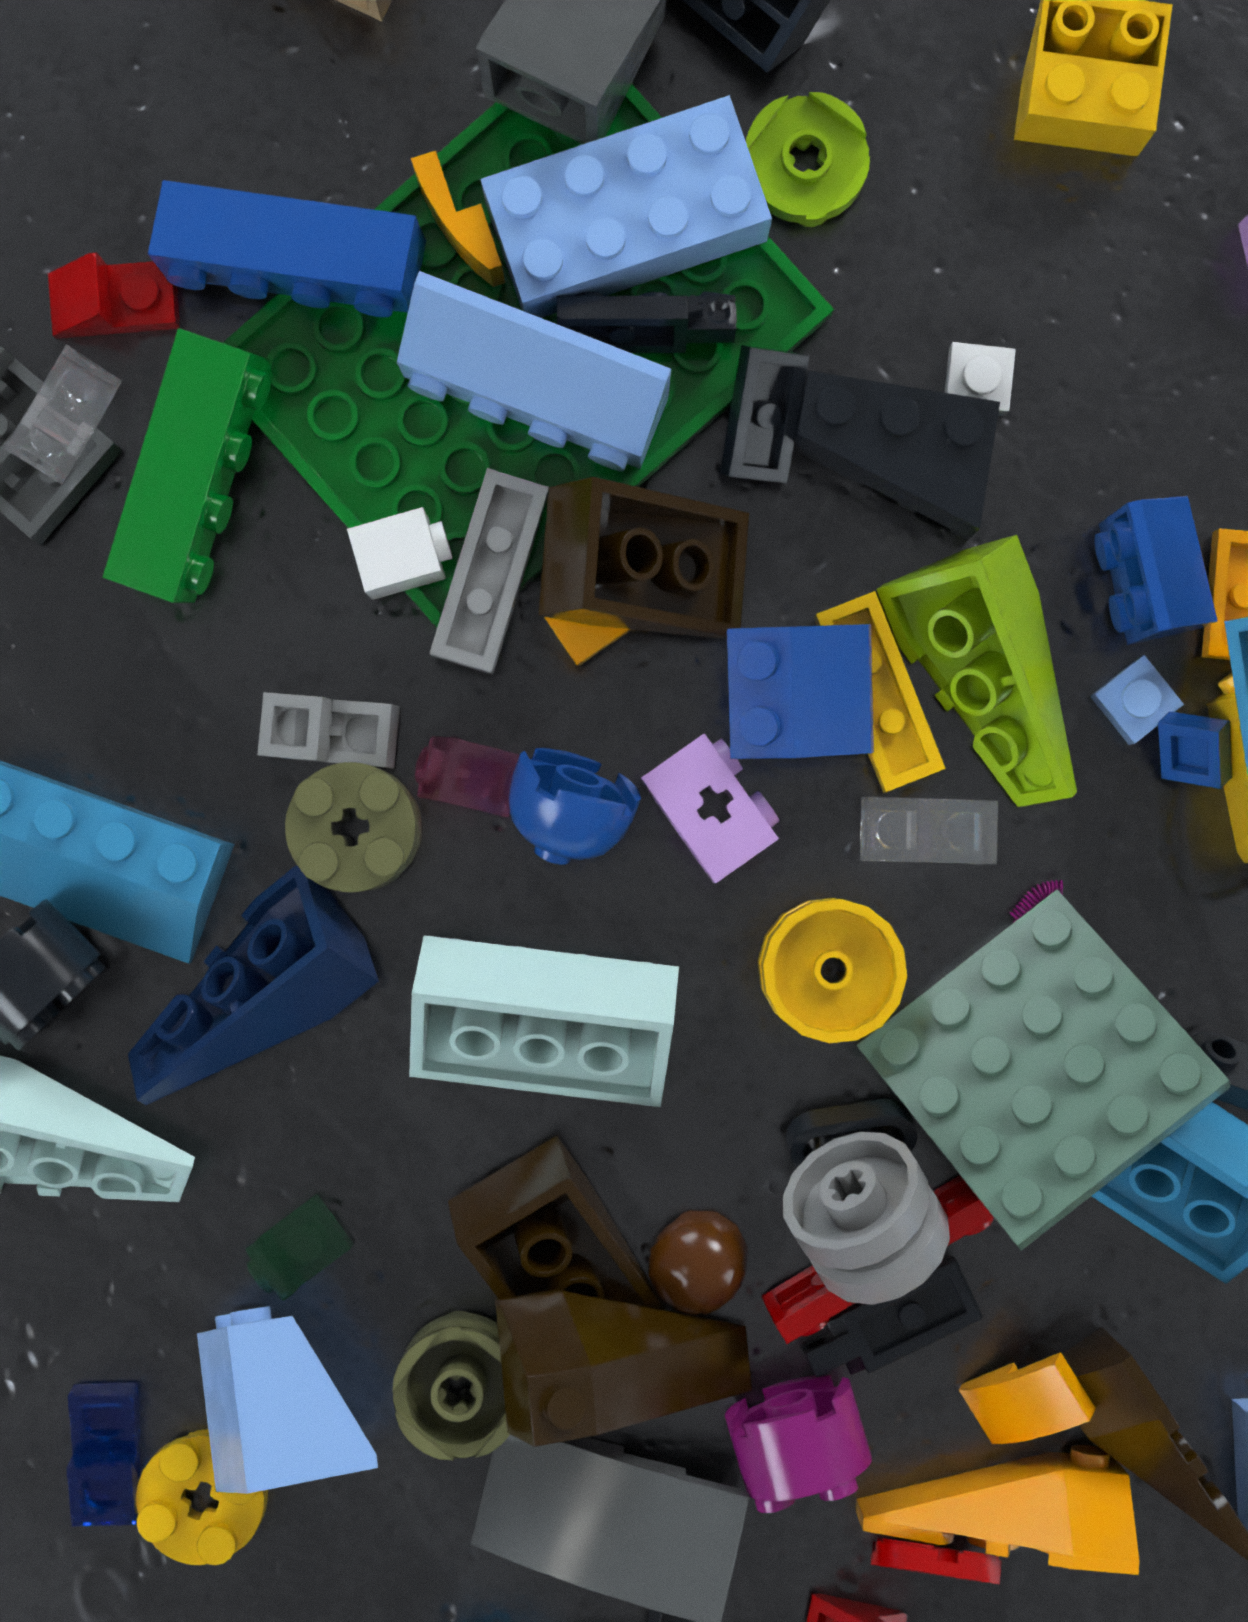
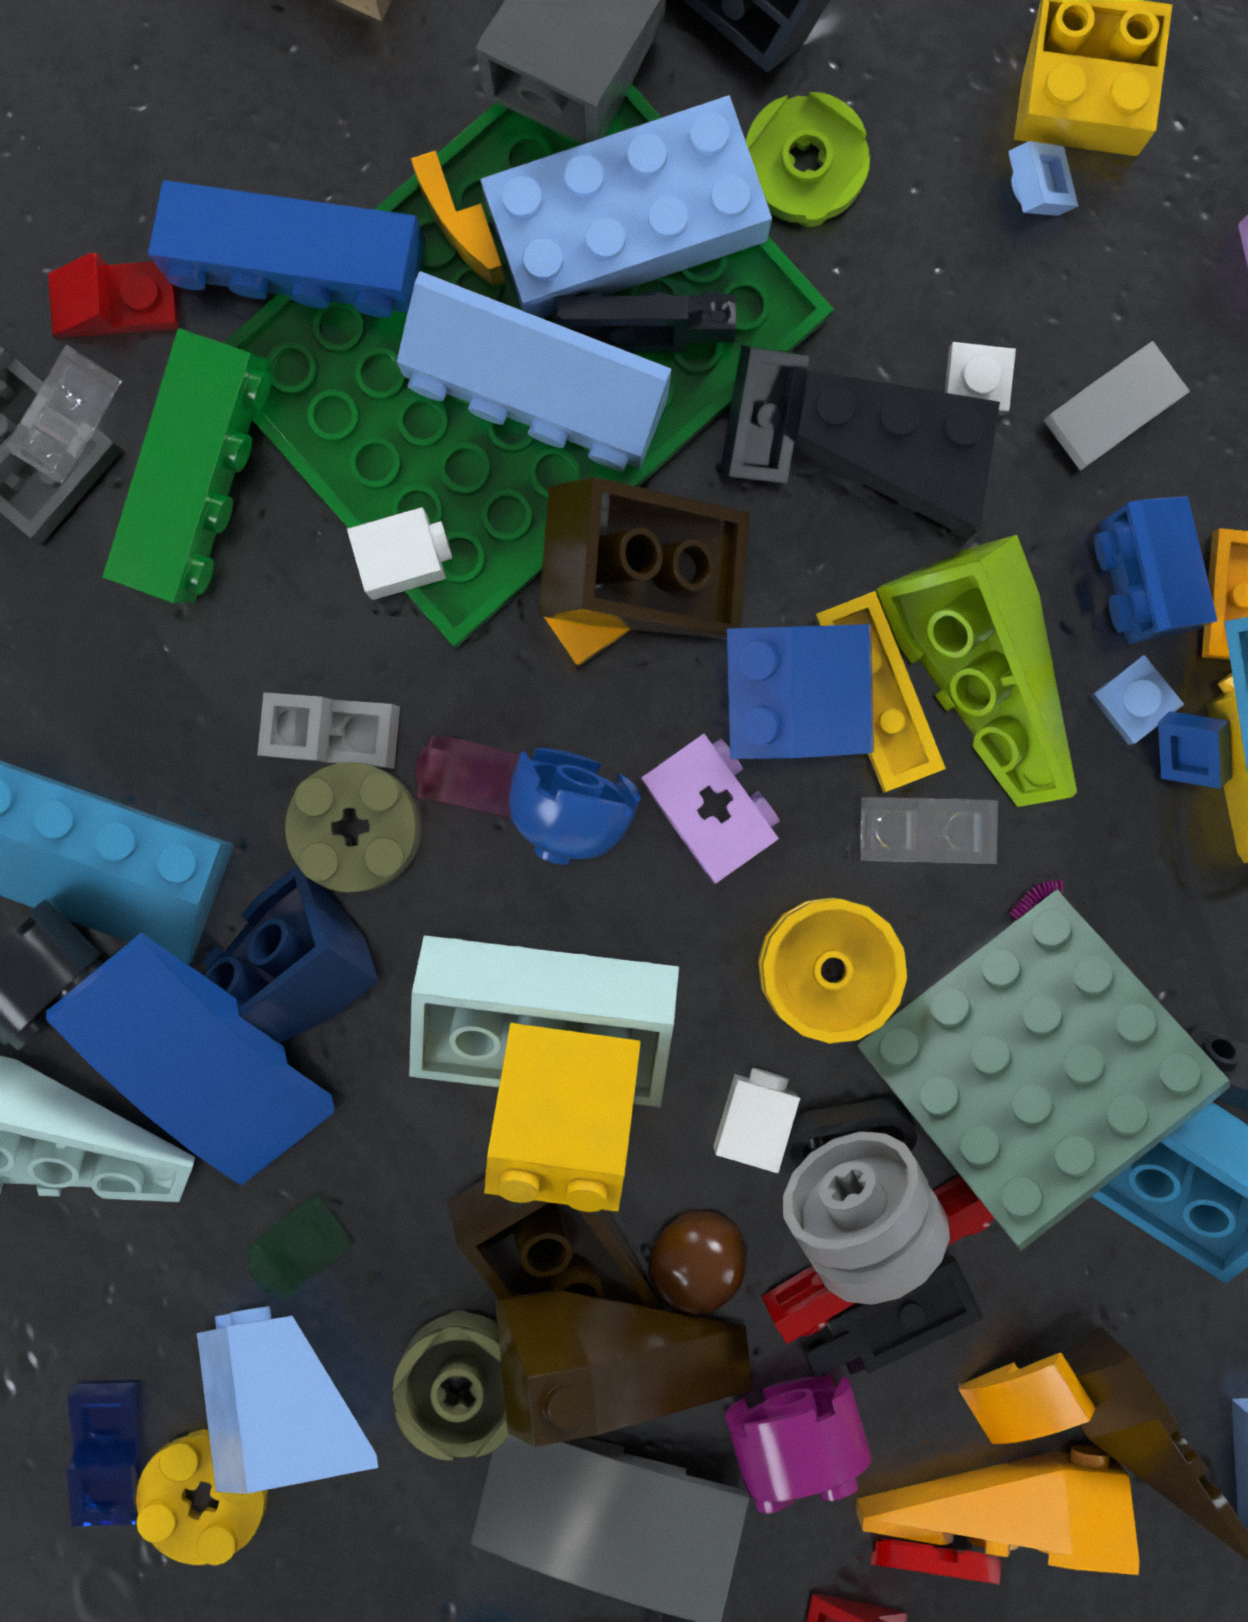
(189, 1059): none -> blue slope
(489, 571): light grey plate -> none
(562, 1118): none -> yellow slope
(757, 1120): none -> white brick
(1042, 179): none -> light blue plate
(1116, 405): none -> light grey slope

